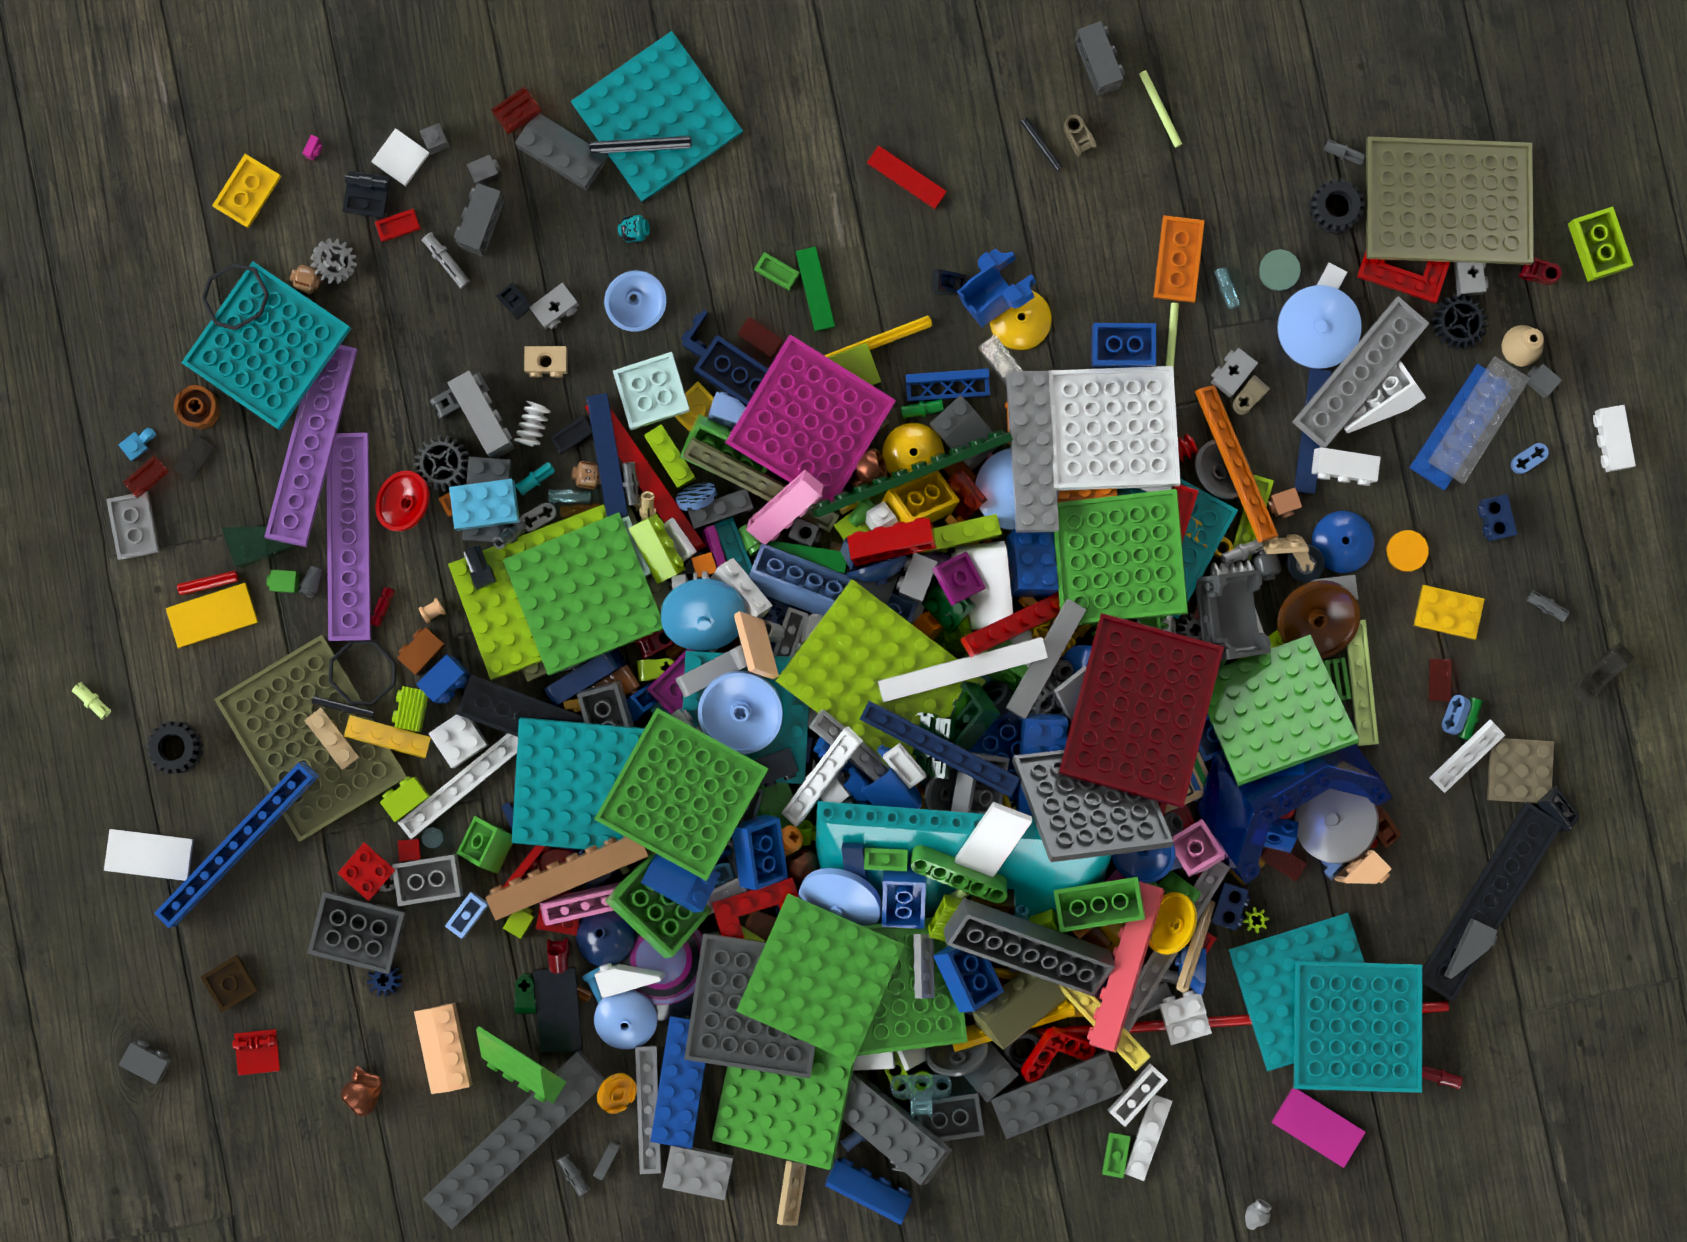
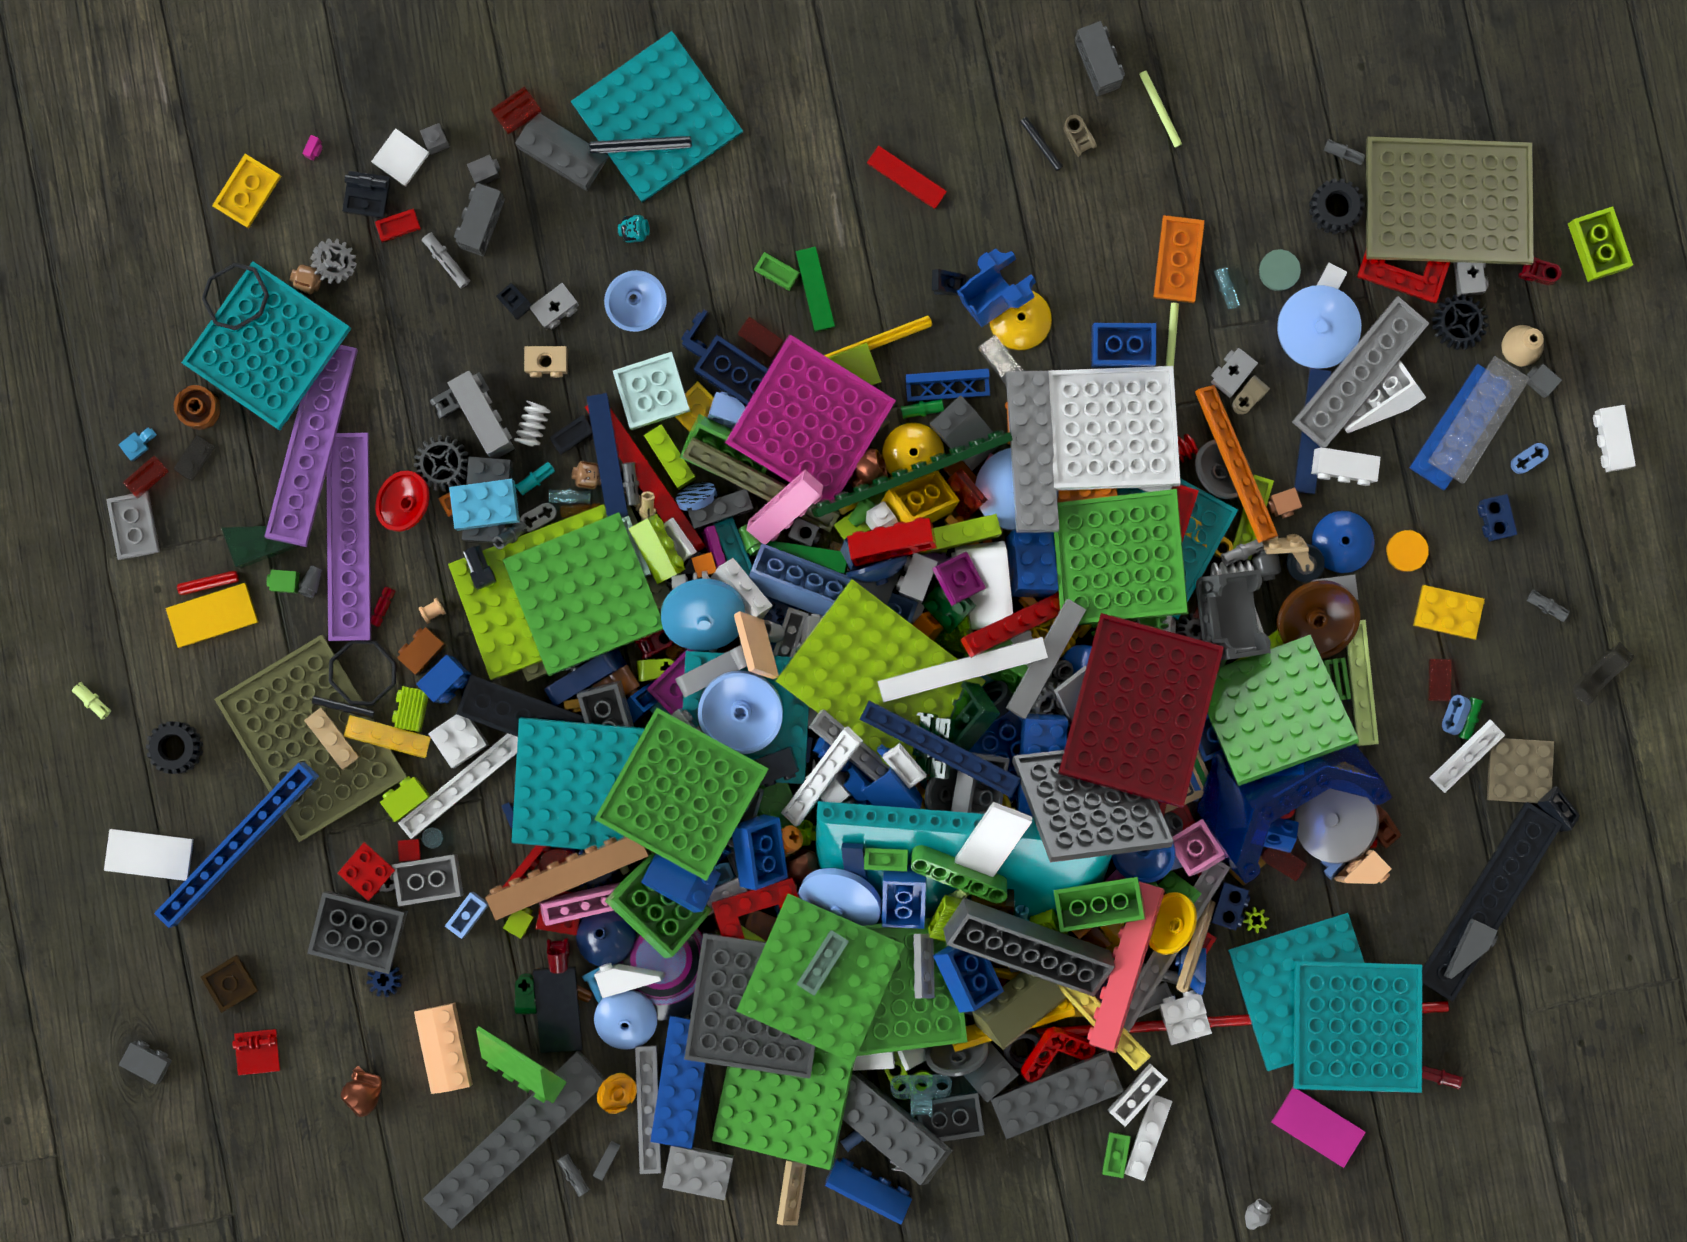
(485, 845): bright green slope -> none
(822, 962): none -> sand green plate

